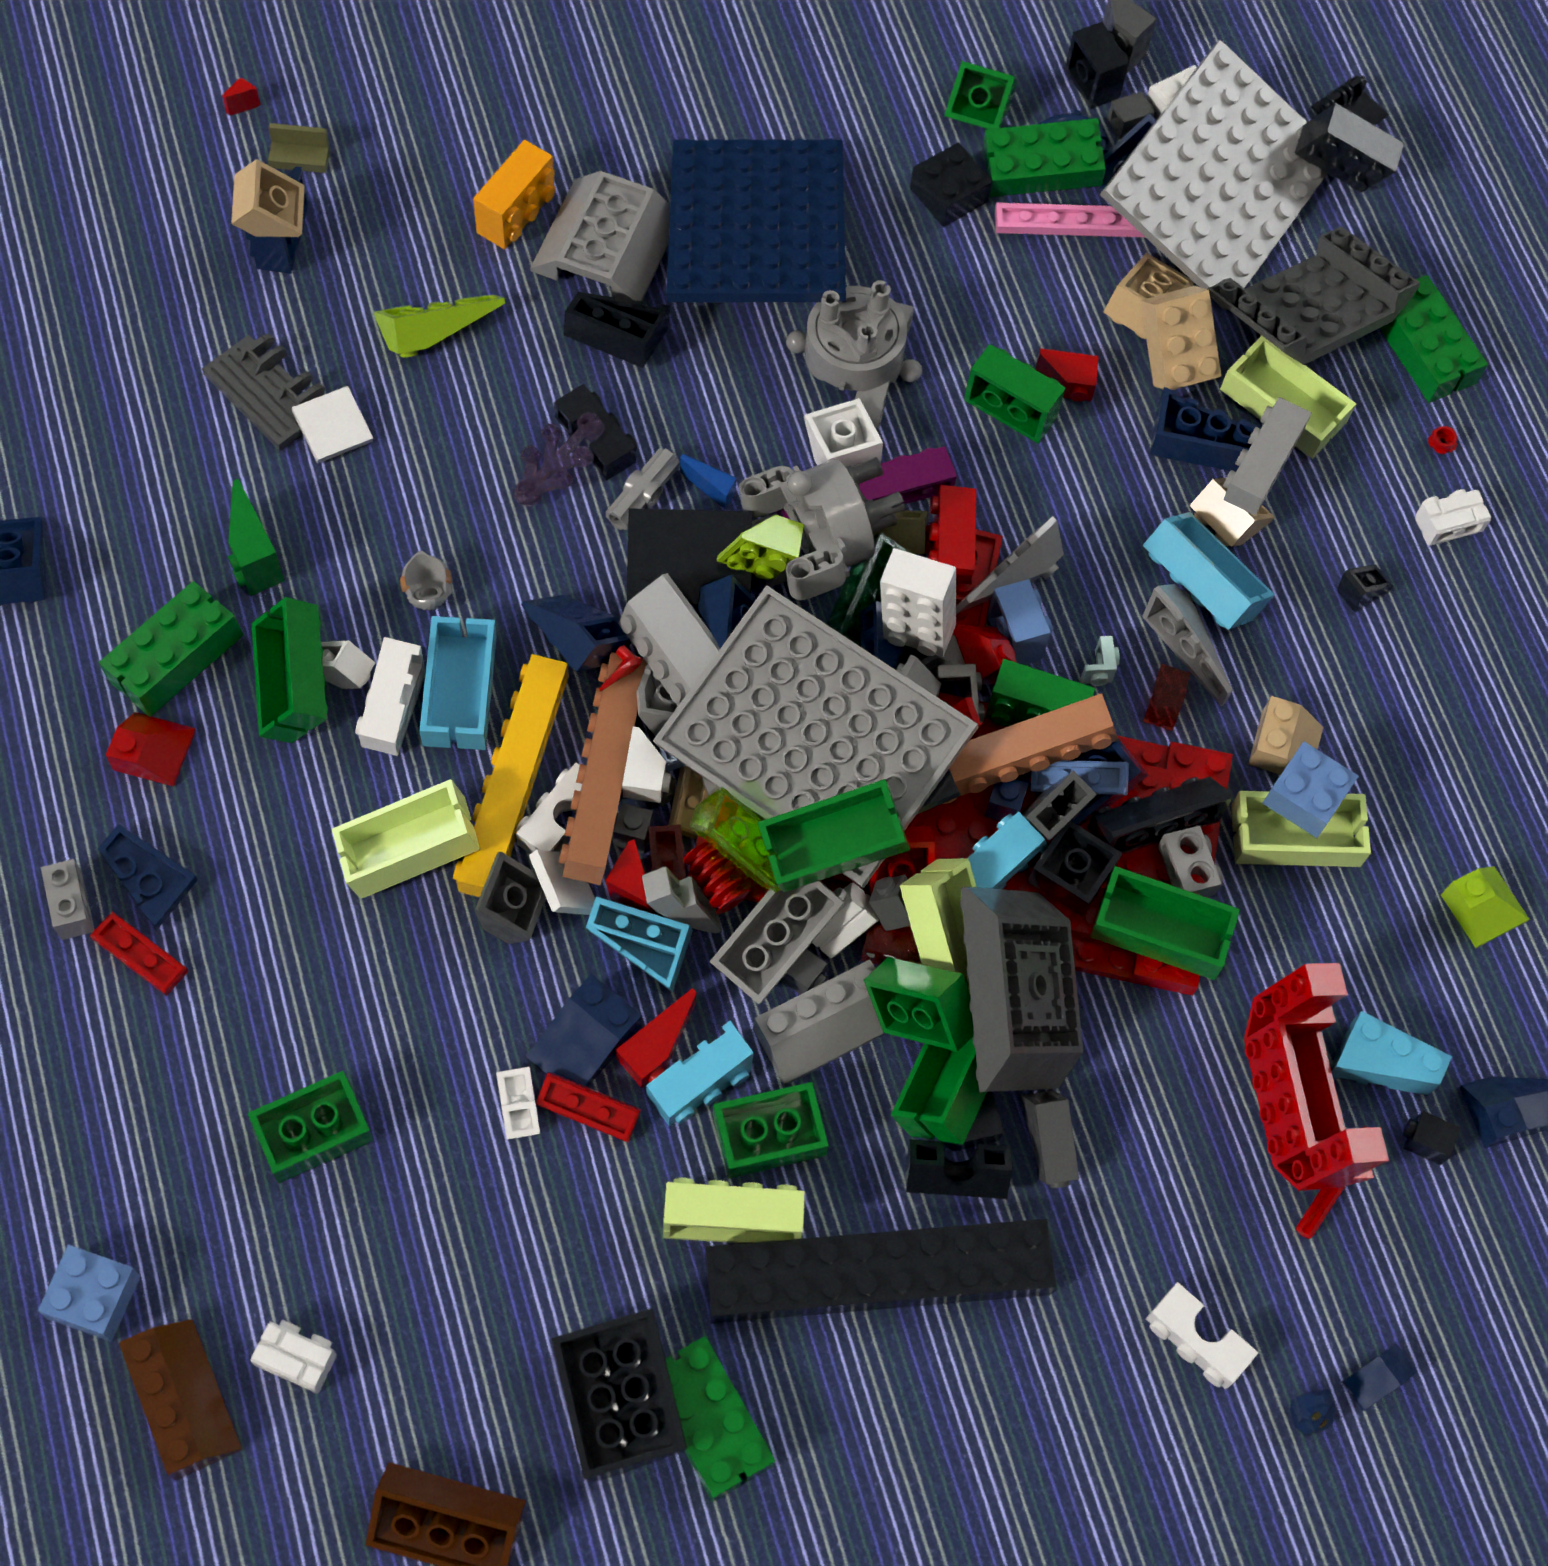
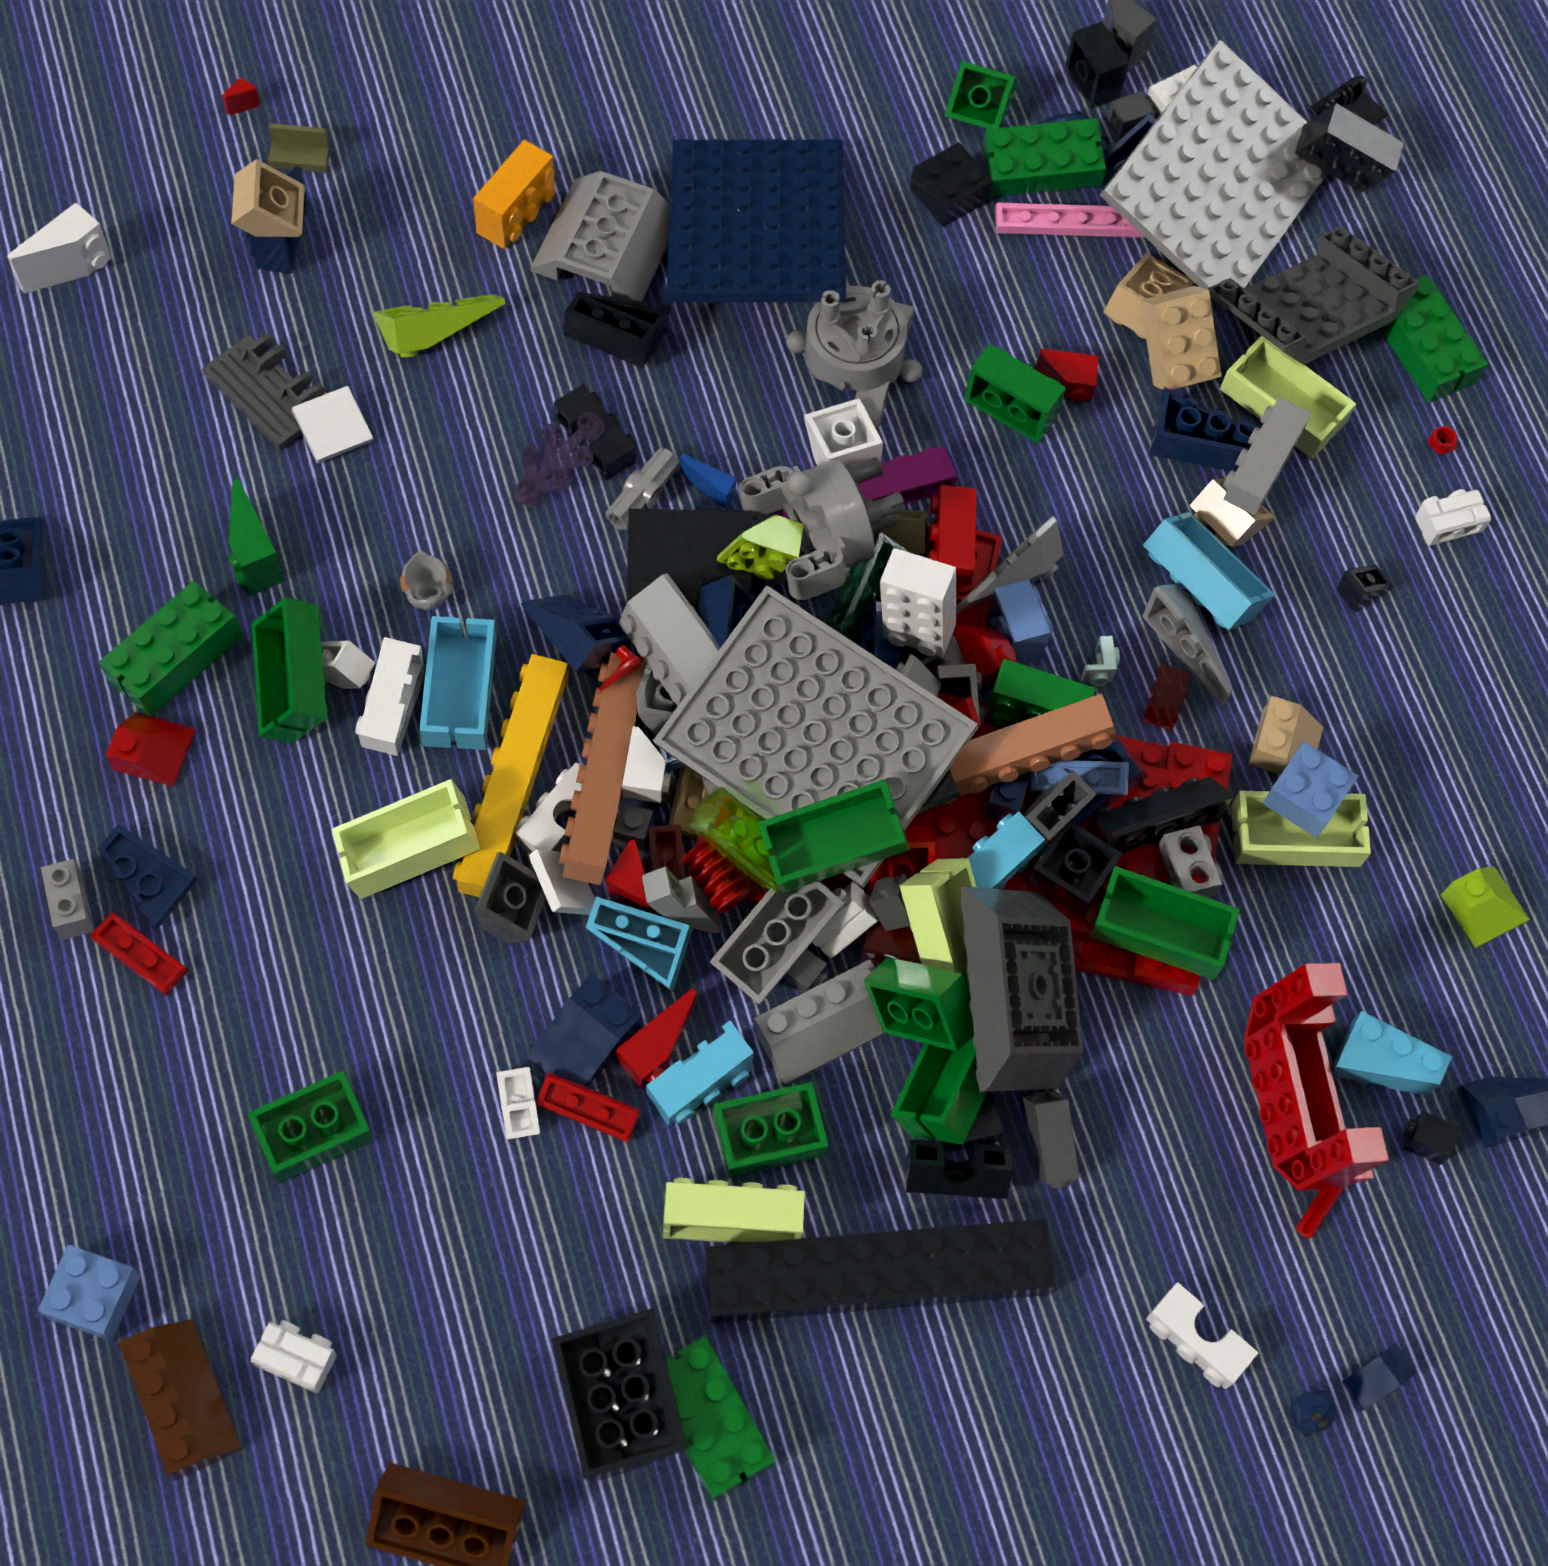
(60, 251): none -> white slope

